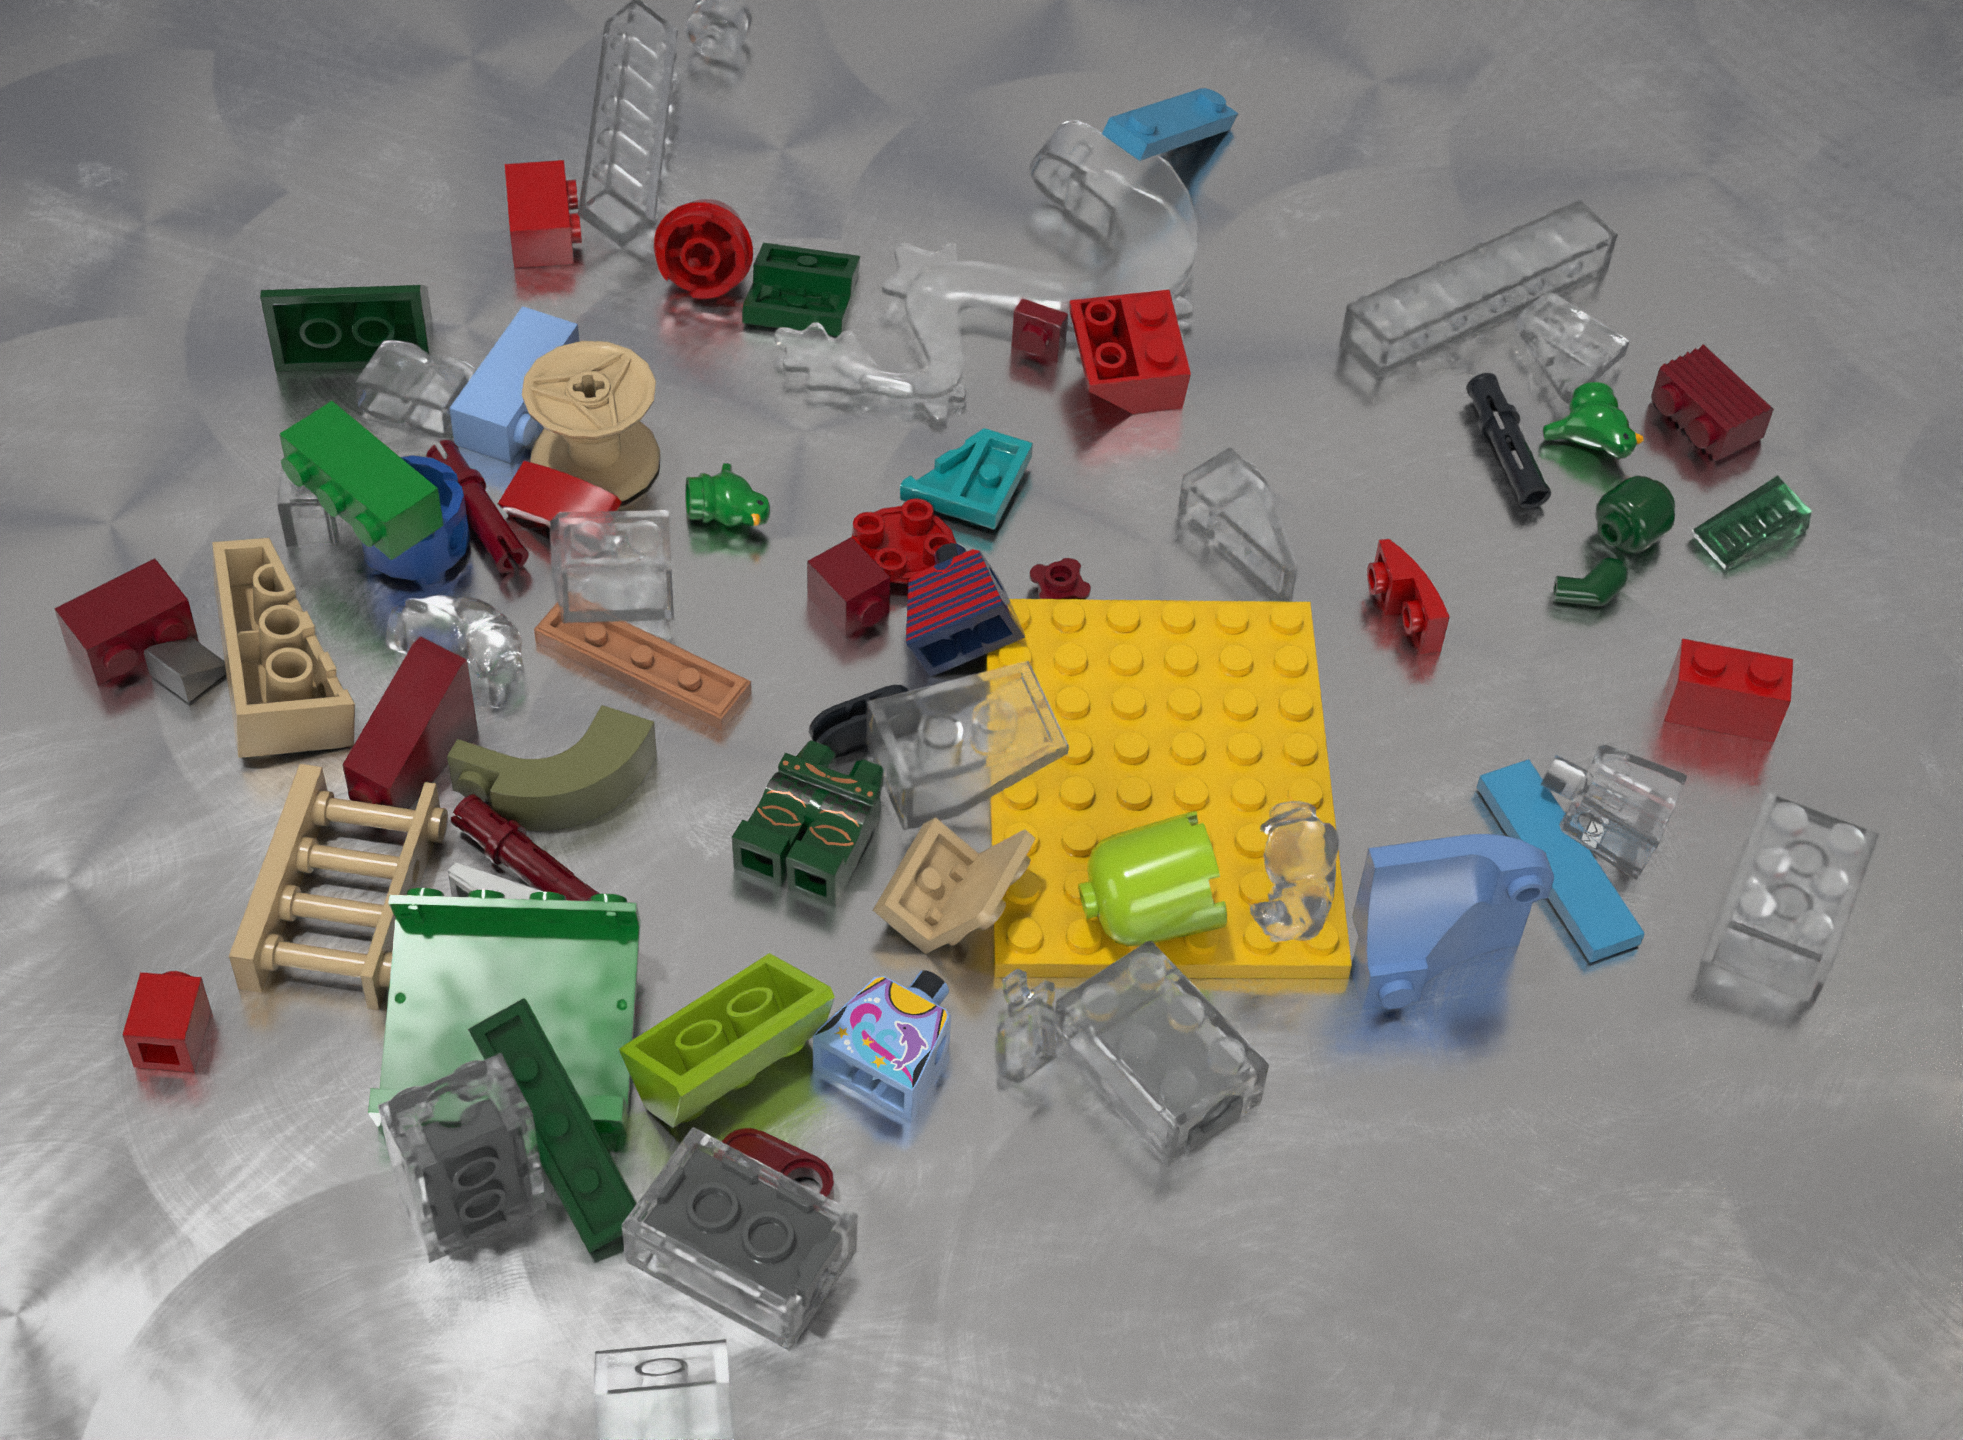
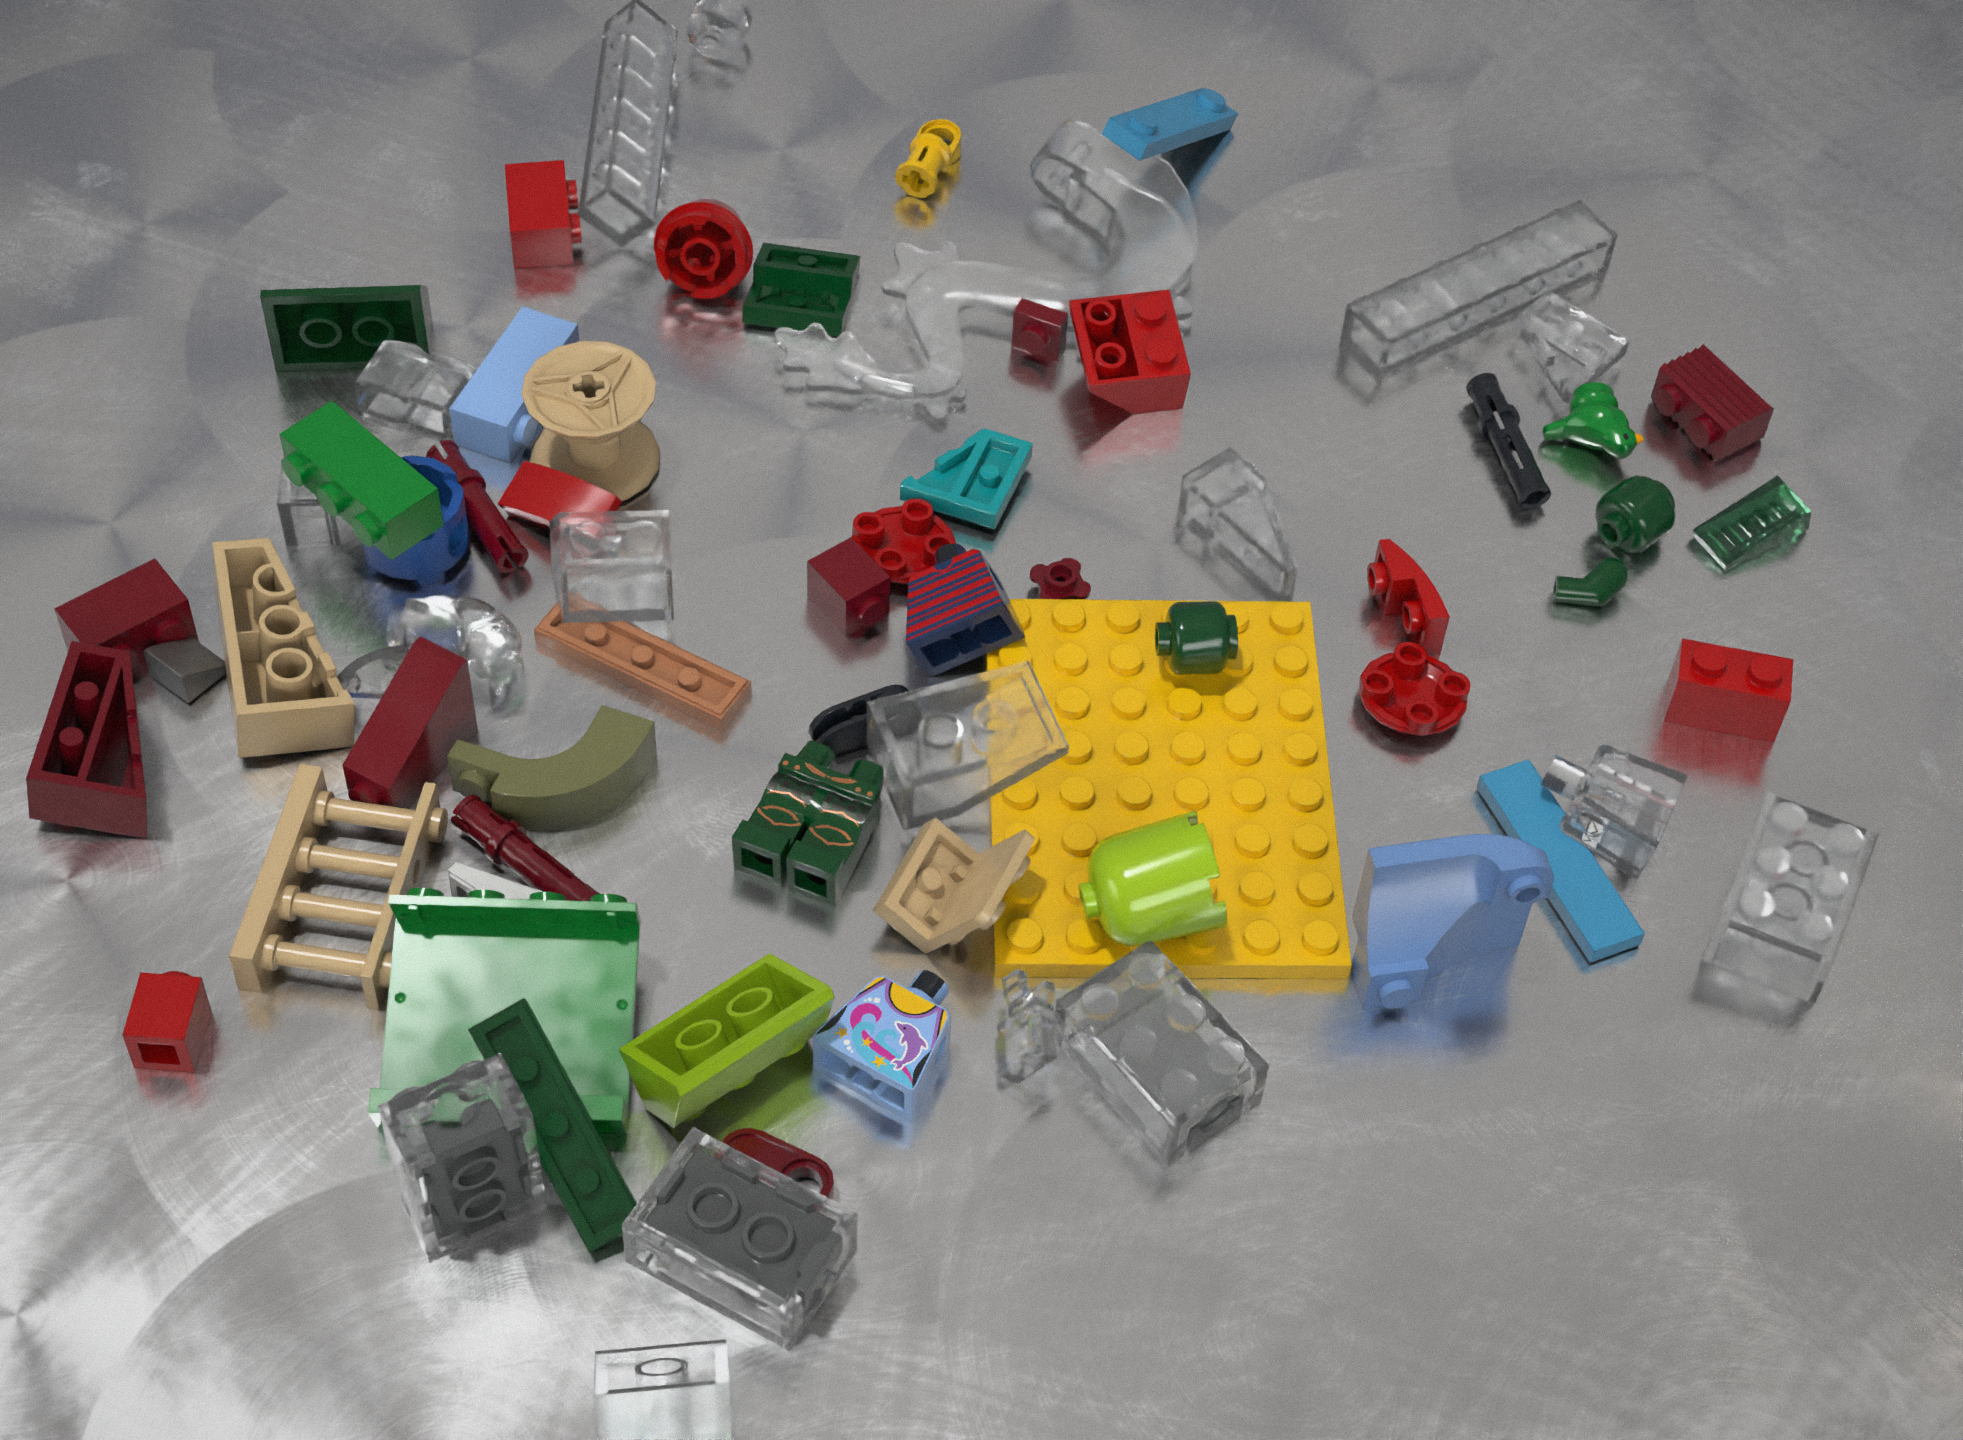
(90, 747): none -> dark red wedge
(372, 672): none -> clear tile
(725, 499): green animal -> none
(928, 157): none -> yellow connector
(1197, 637): none -> dark green head
(1302, 867): clear animal -> none
(1413, 691): none -> red dish

